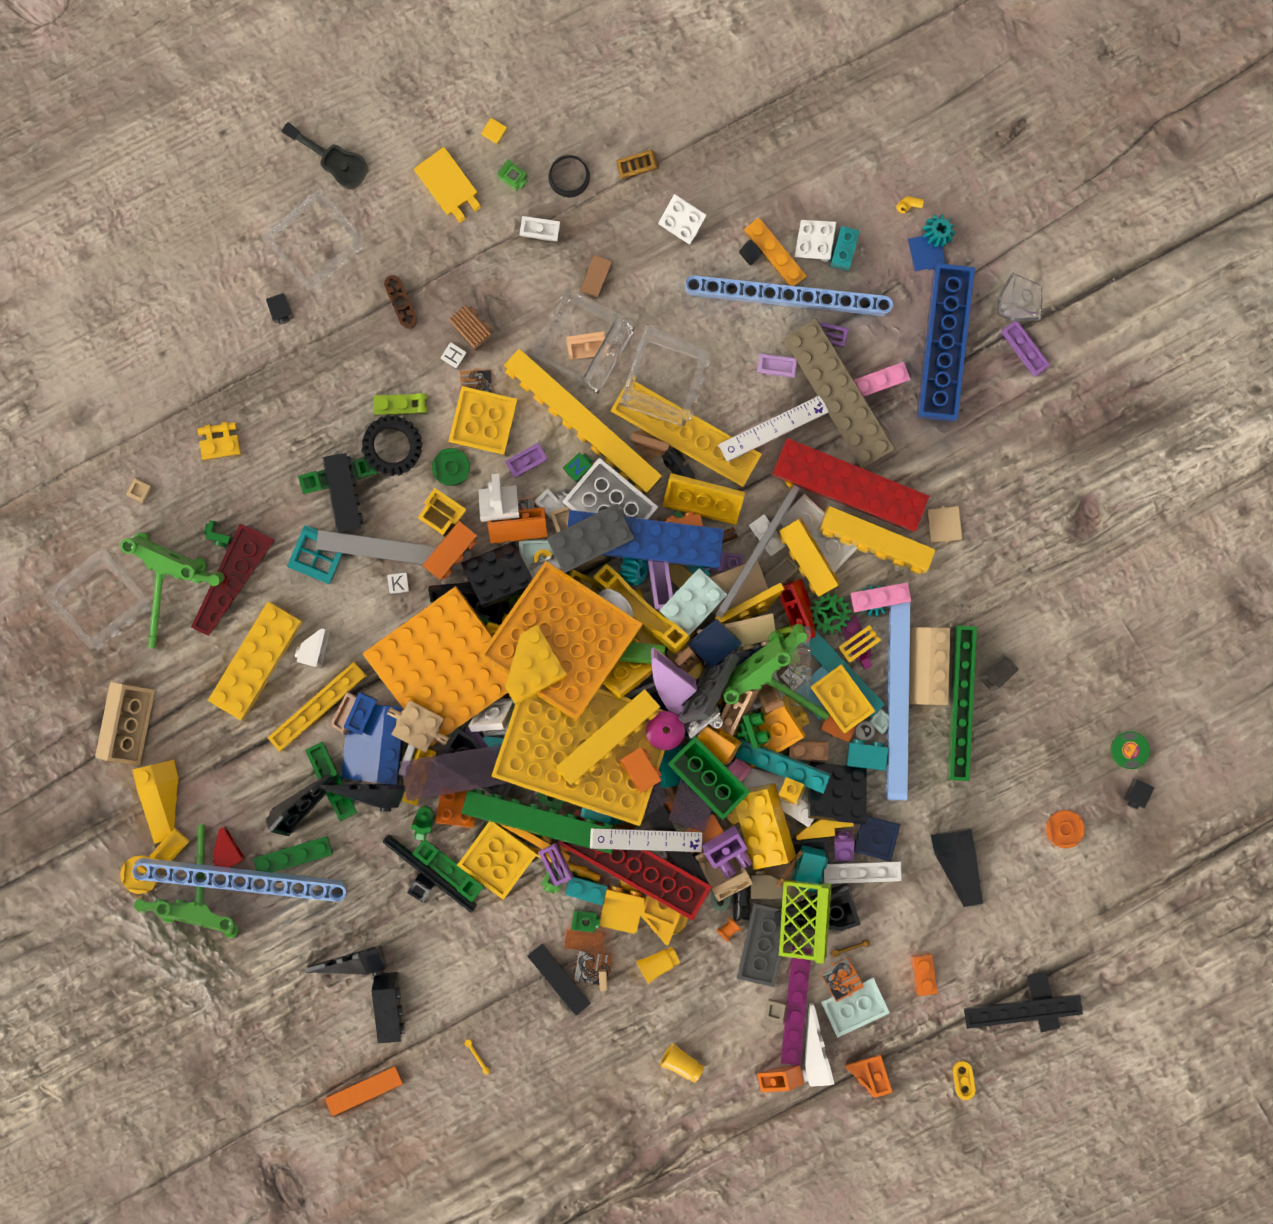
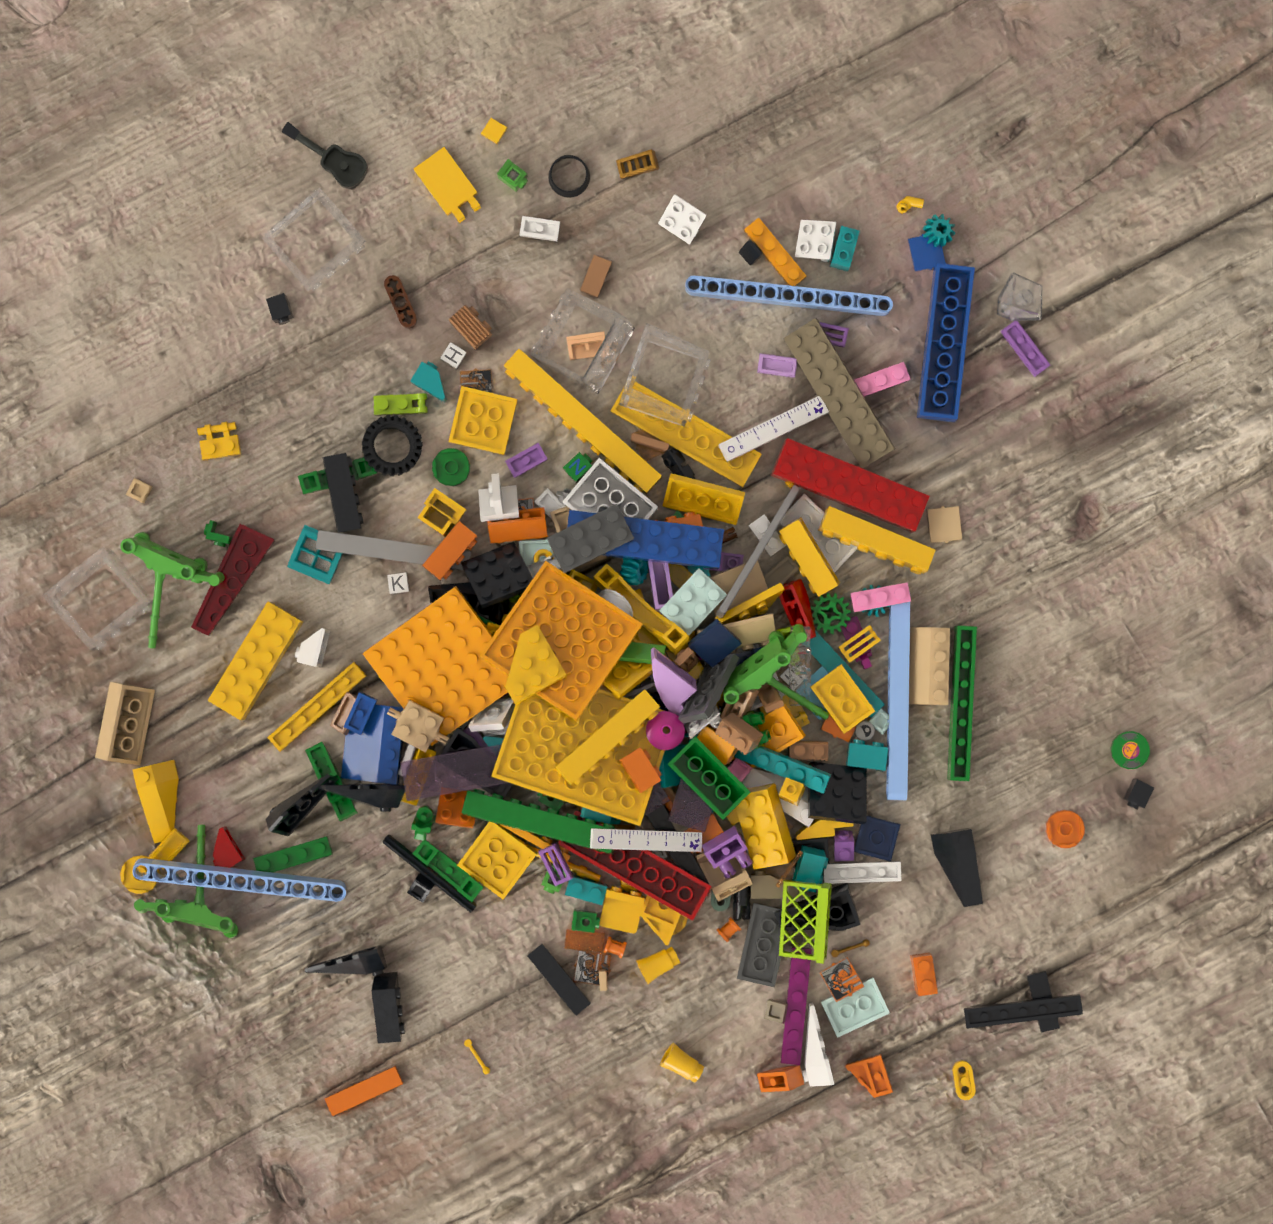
(429, 380): none -> teal slope
(615, 947): none -> orange bush
(739, 733): none -> medium nougat brick
(998, 673): clear smoke torso -> none

